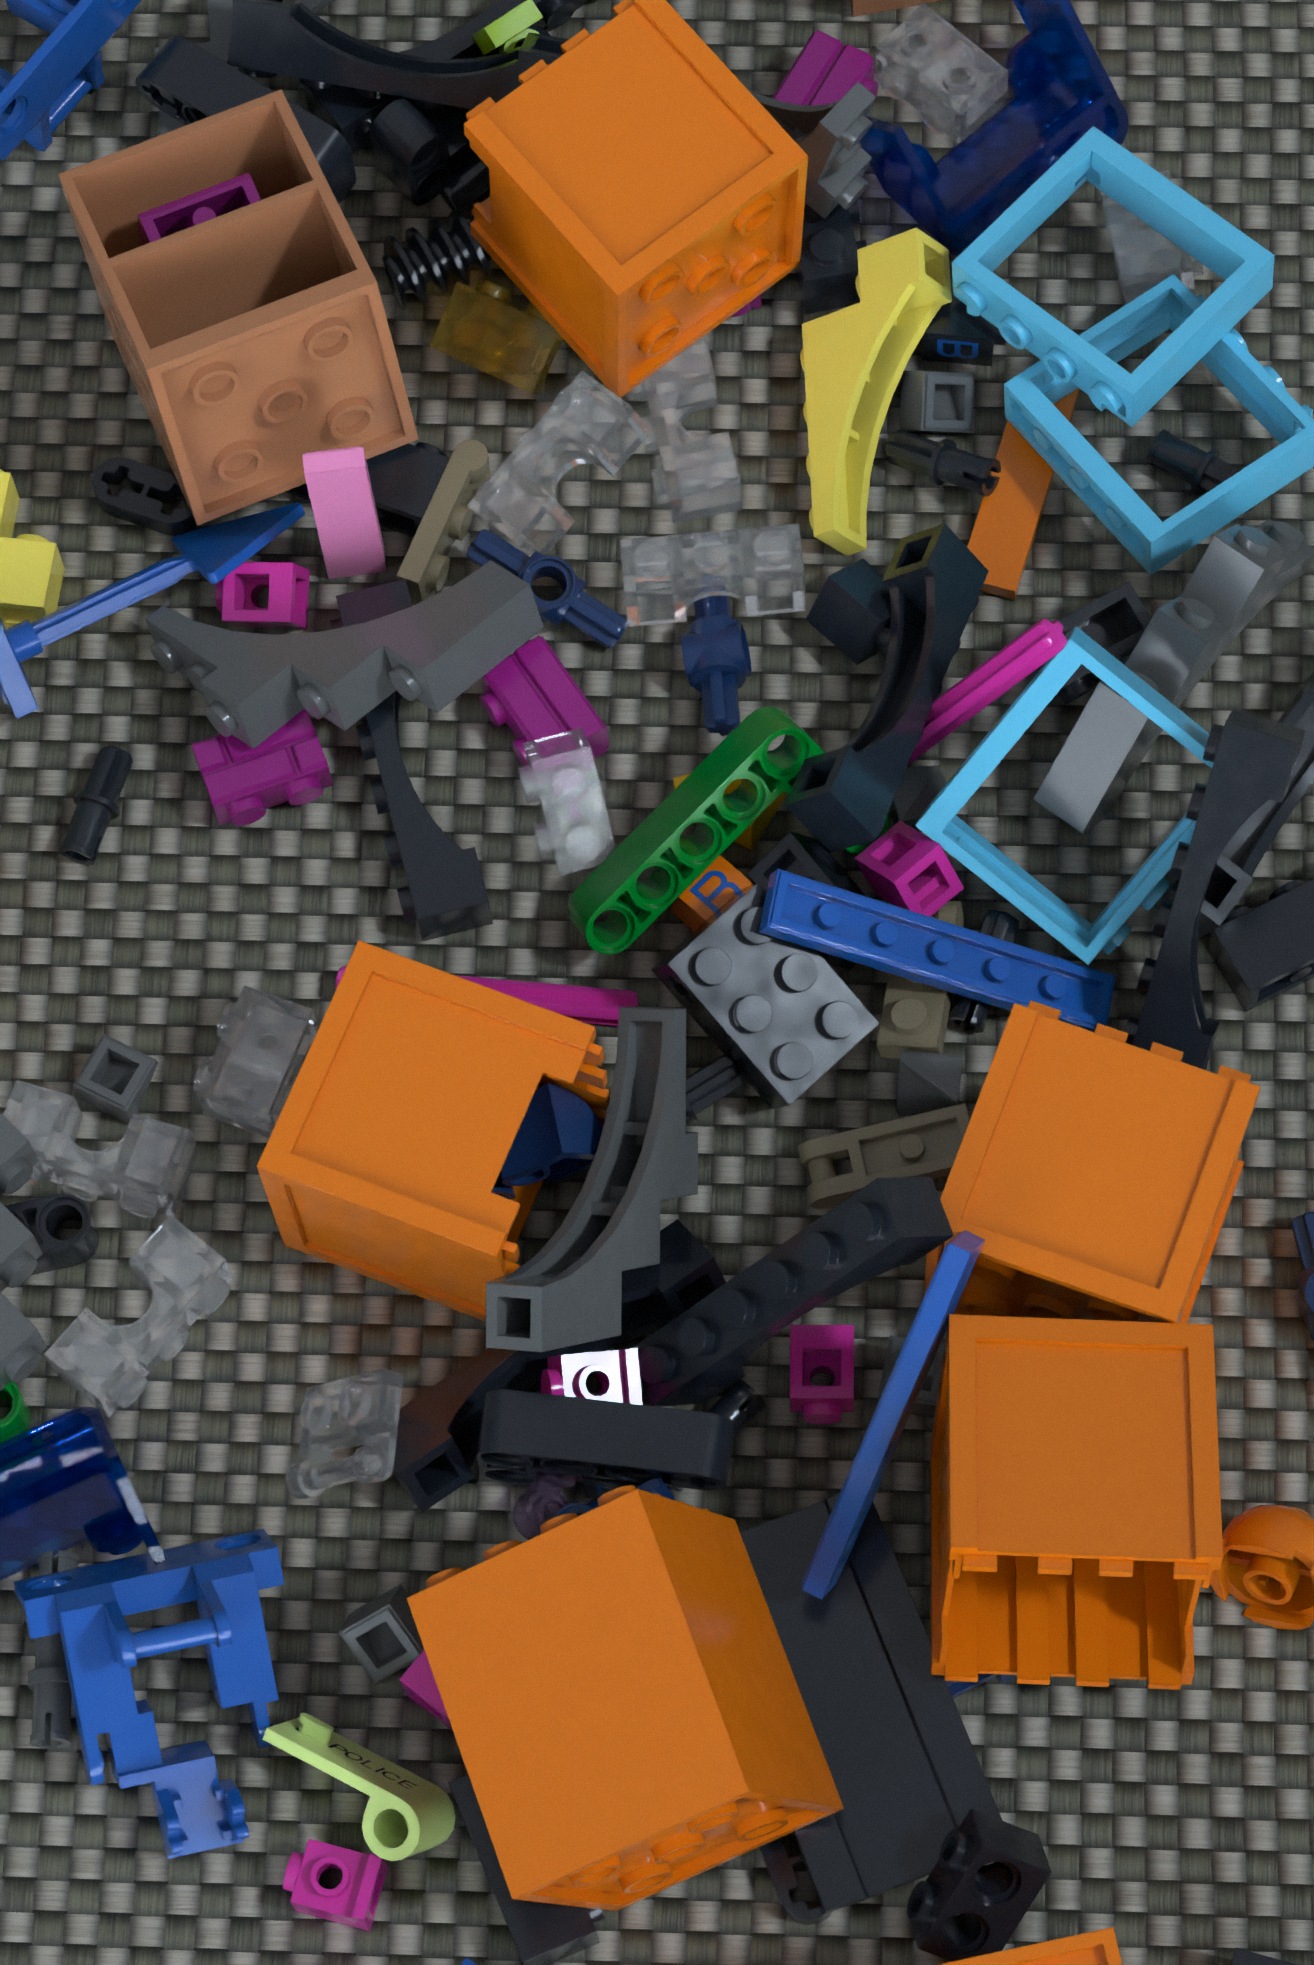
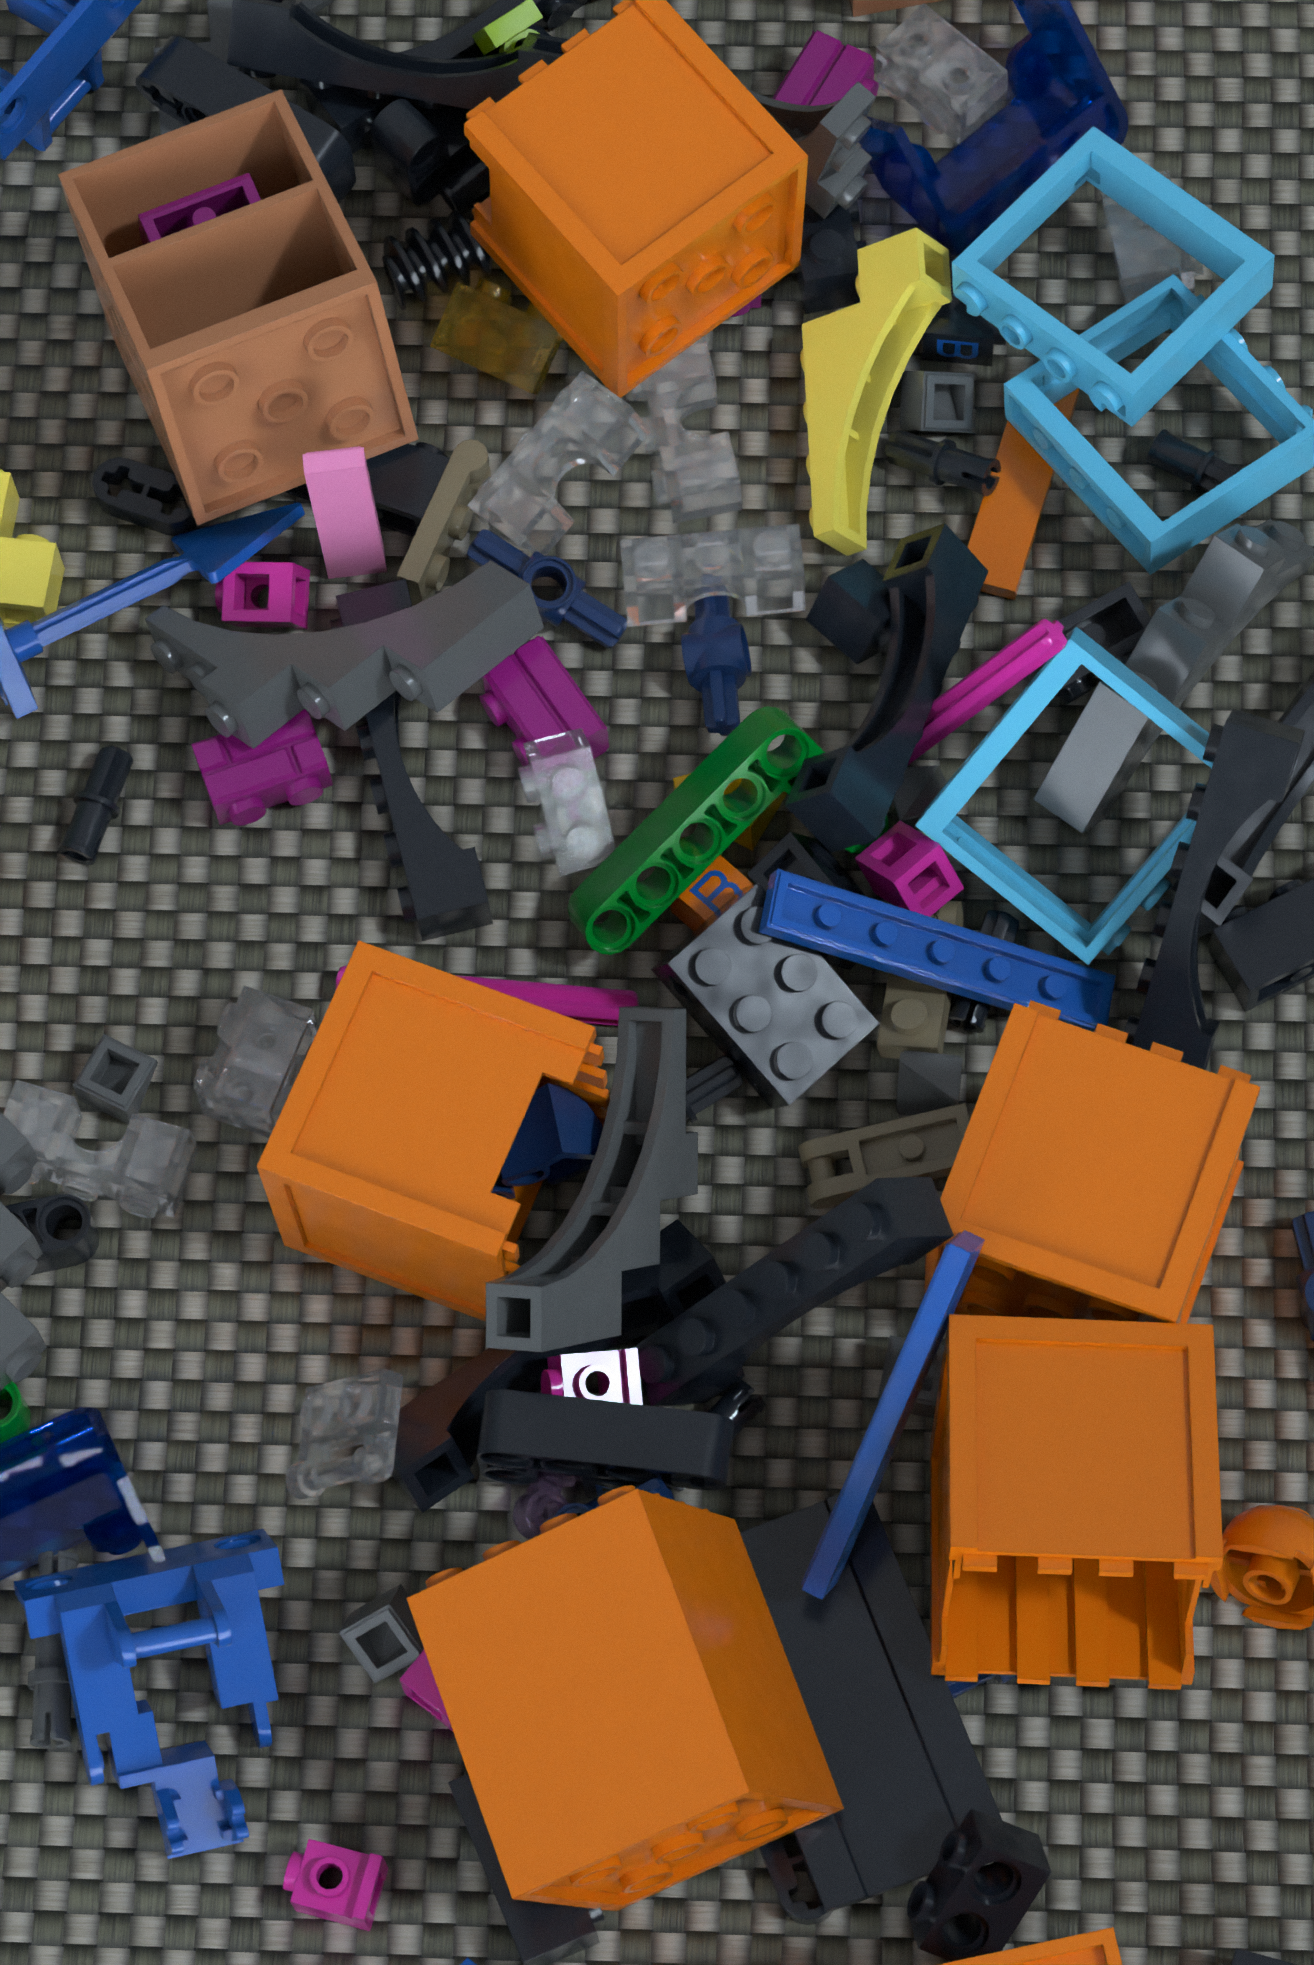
(111, 1360): clear arch -> none
(403, 1809): yellowish green door -> none
(816, 1351): dark pink brick -> none

